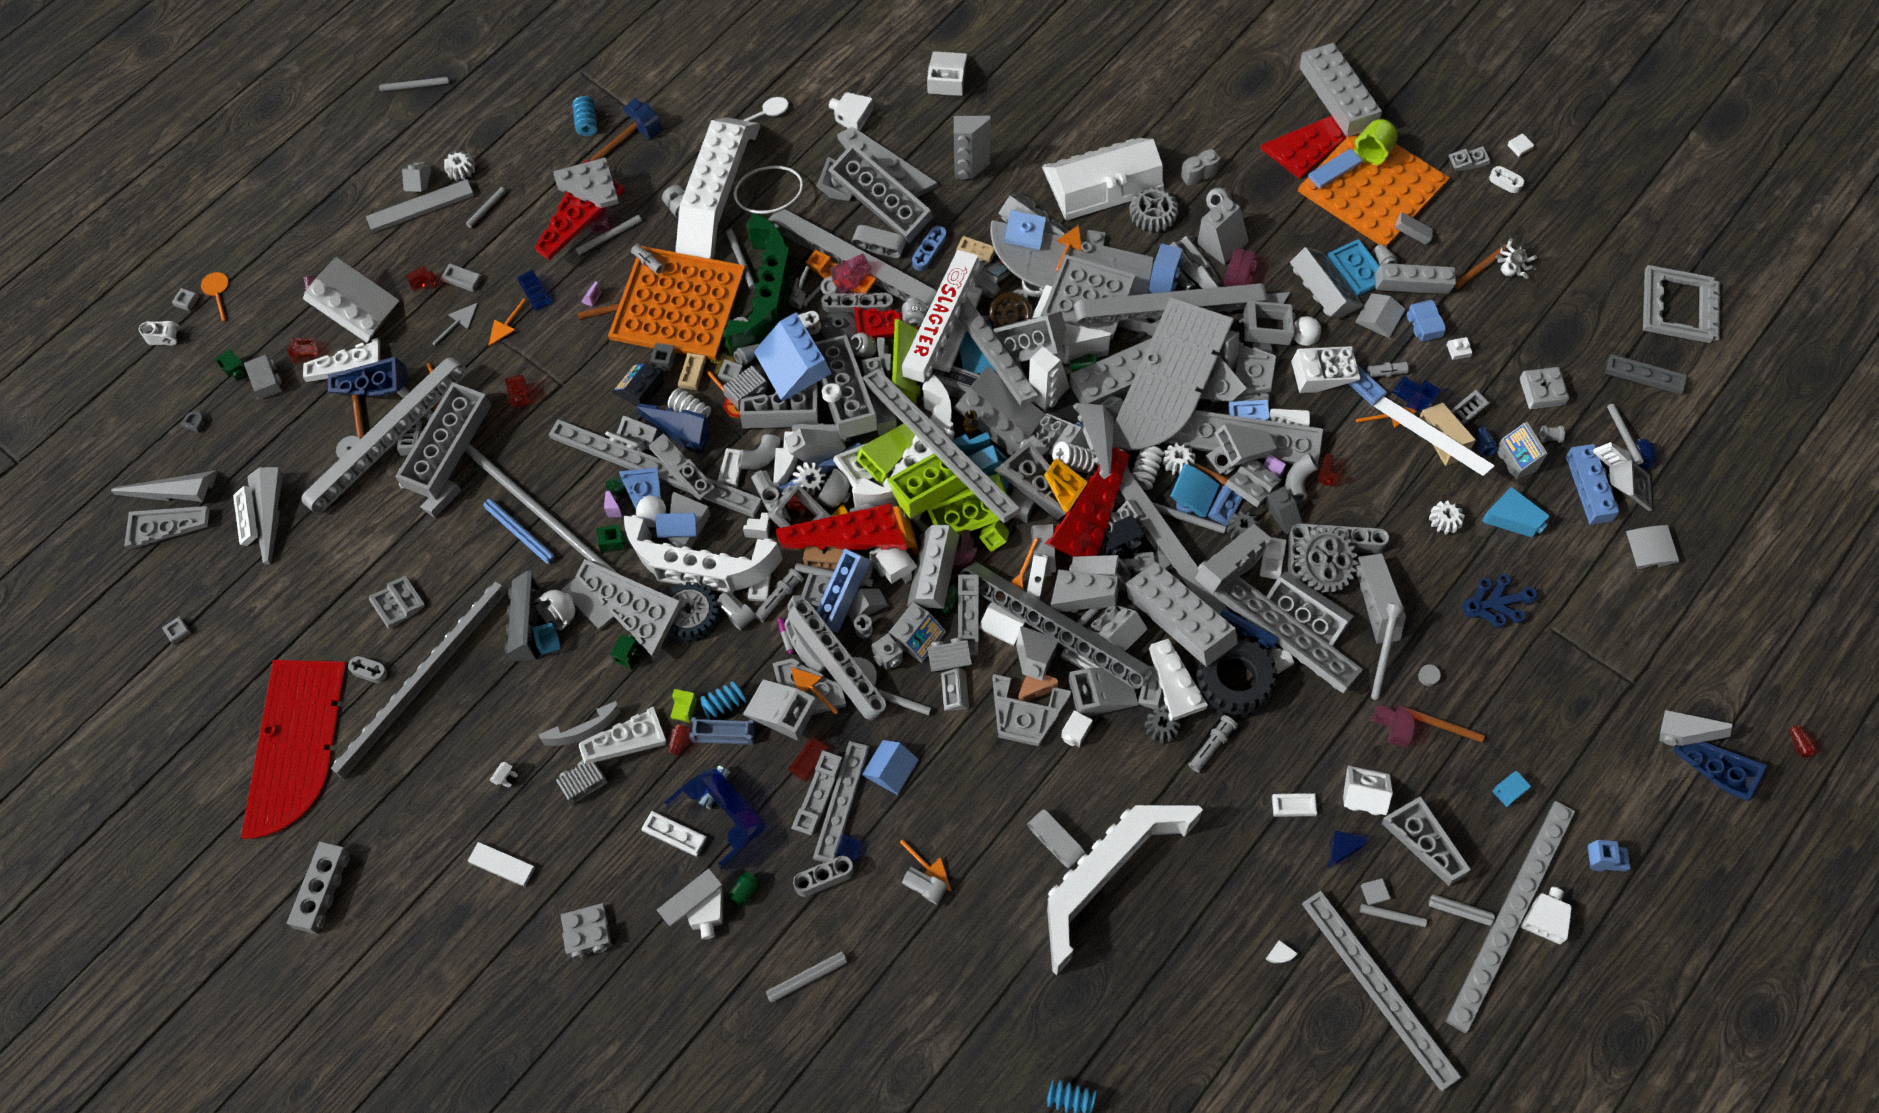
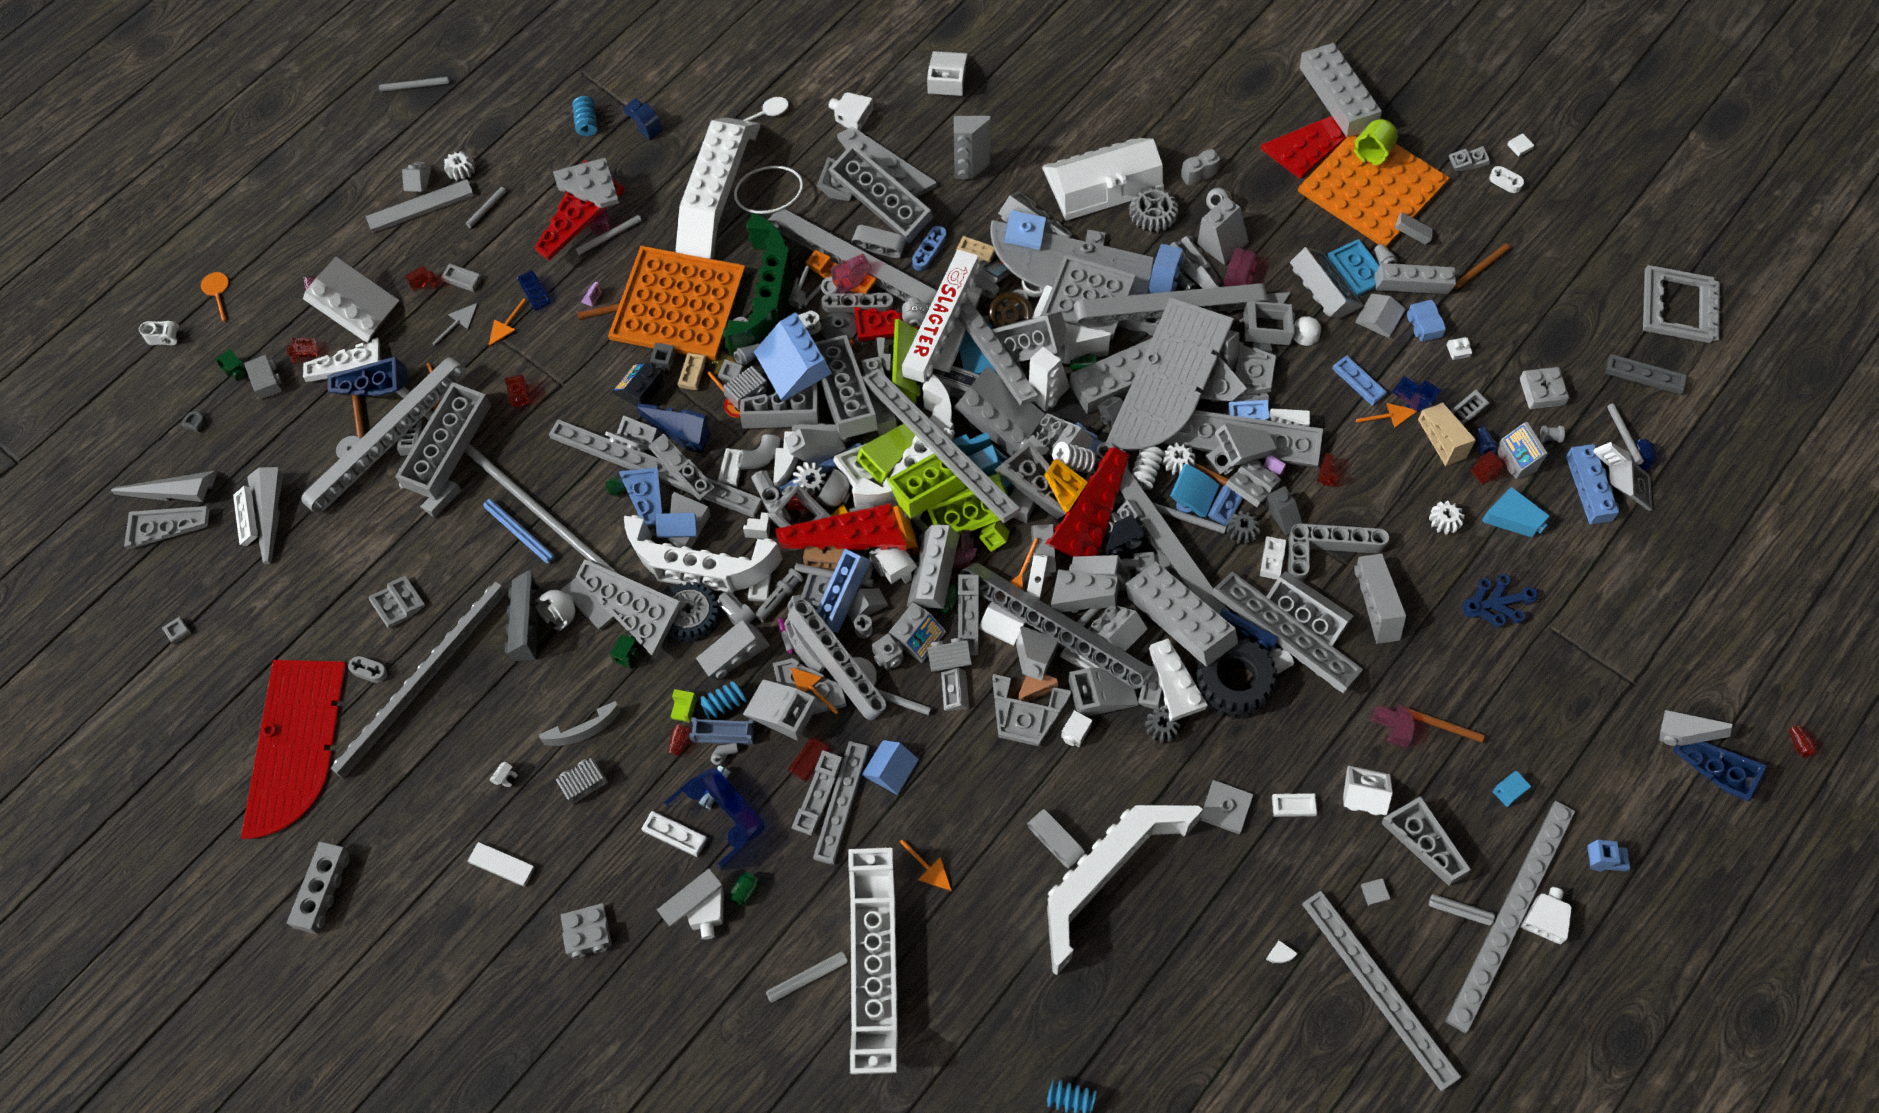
(185, 299): light grey tile -> none
(546, 638): dark azure panel -> none
(611, 506): lavender slope -> none
(611, 538): dark green brick -> none
(613, 144): dark orange bar -> none
(632, 736): white wing -> none
(647, 259): light grey pin -> none
(648, 508): white hair -> none
(672, 198): light grey wheel -> none
(681, 400): white piece -> none
(722, 751): none -> light grey arm
(732, 650): none -> light grey wedge
(741, 260): light grey bar -> none
(830, 867): light grey beam -> none
(831, 392): white tile -> none
(847, 847): clear blue tile -> none
(863, 345): light grey head -> none
(873, 962): none -> white slope
(929, 887): light grey piece -> none
(971, 424): dark brown pin -> none
(1071, 239): orange piece -> none
(1098, 432): light grey wedge -> none
(1218, 736): light grey pin -> none
(1226, 807): none -> light grey plate
(1233, 559): light grey wedge -> none
(1297, 477): light grey cylinder -> none
(1324, 368): white slope -> none
(1326, 559): light grey gear -> none
(1335, 168): medium blue tile -> none
(1343, 846): clear blue slope -> none
(1388, 369): light grey pin -> none
(1394, 612): light grey piece -> none
(1401, 917): light grey bar -> none
(1429, 675): light grey tile -> none
(1434, 436): white sticker -> none
(1487, 467): none -> clear red brick
(1516, 258): animal -> none
(1652, 546): light grey slope -> none

